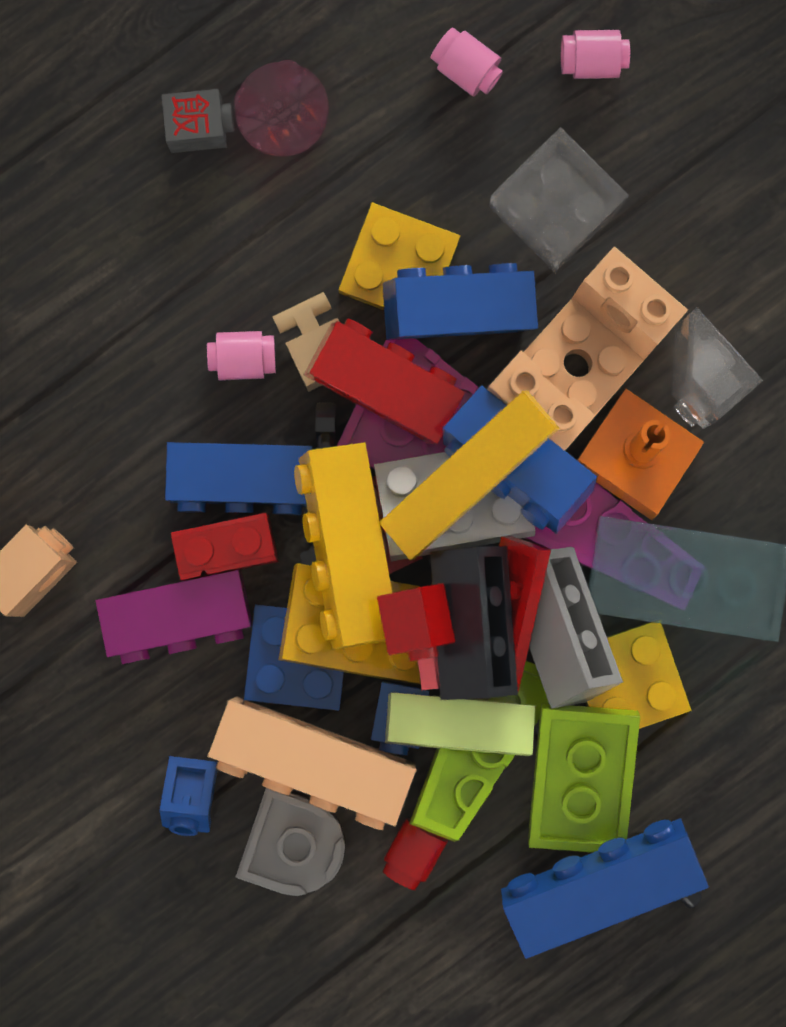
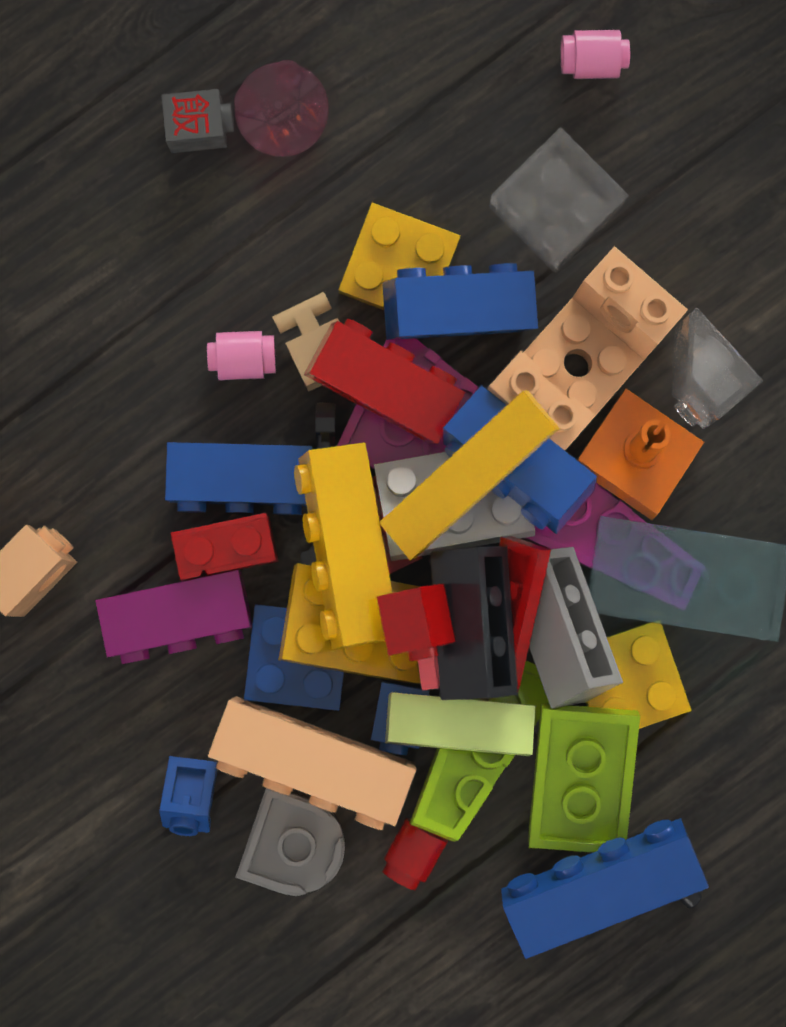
(467, 62): bright pink brick -> none

